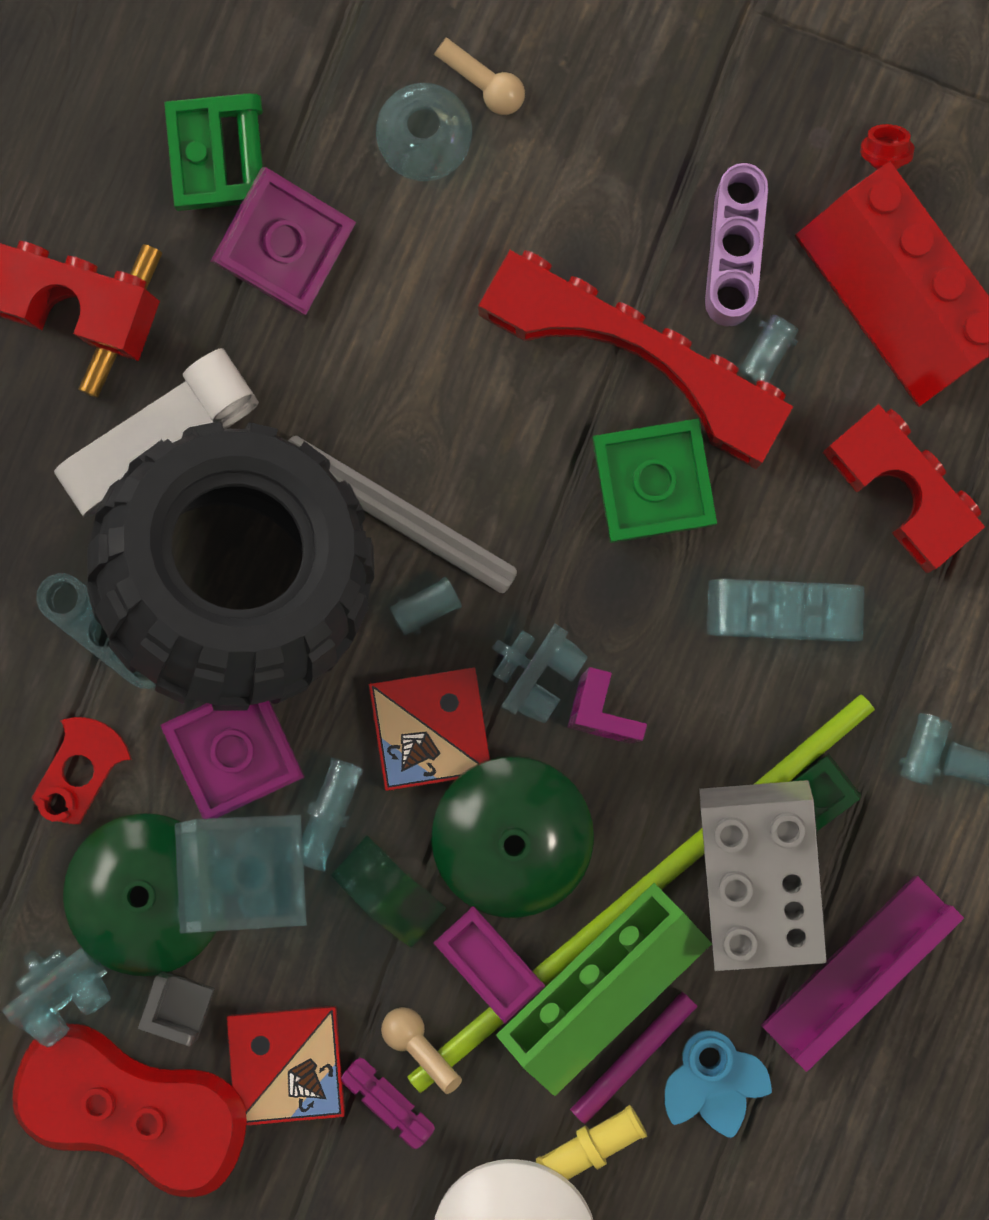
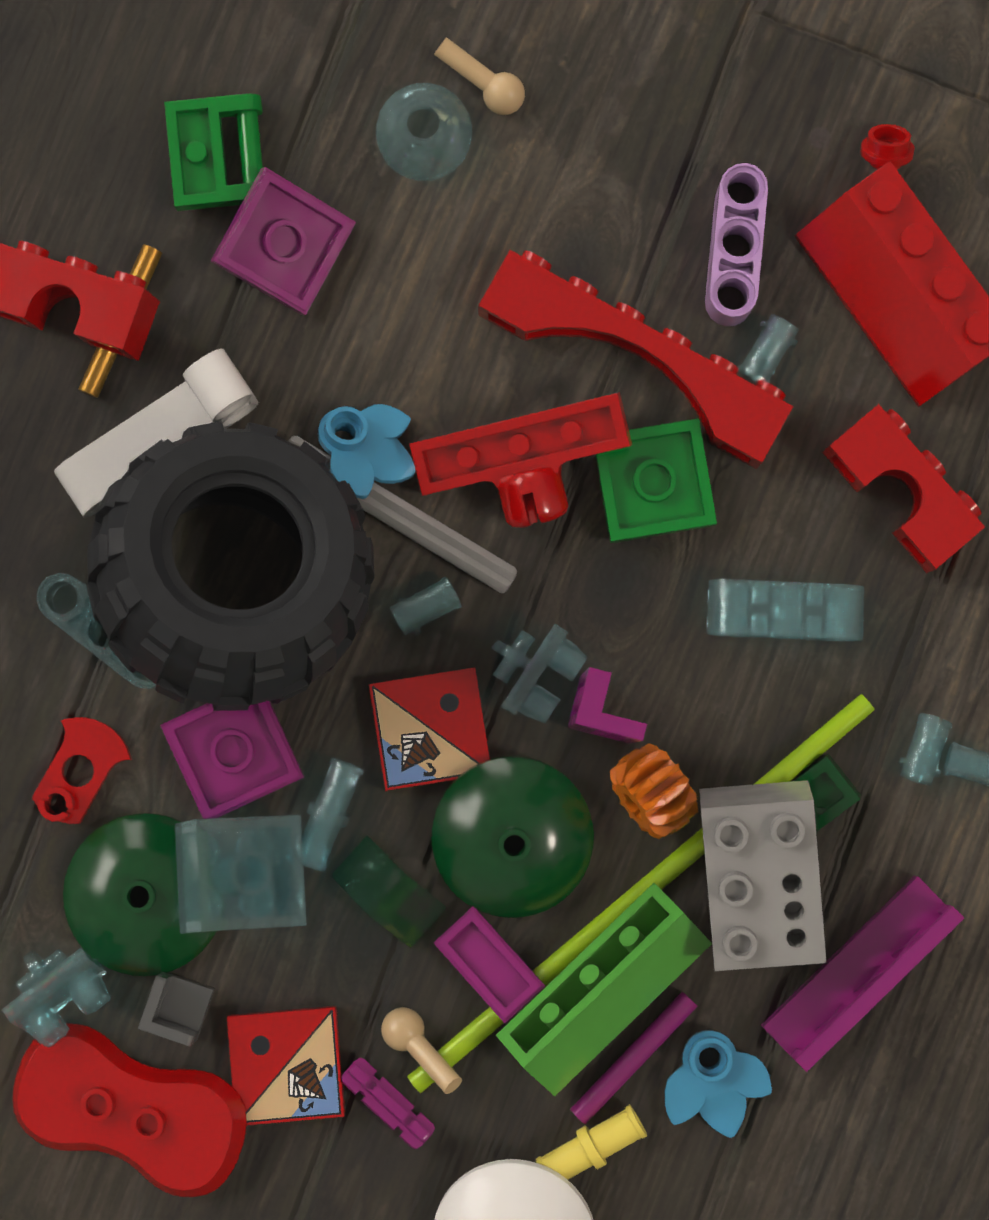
(373, 450): none -> dark azure plate
(523, 455): none -> red plate
(654, 791): none -> orange gear

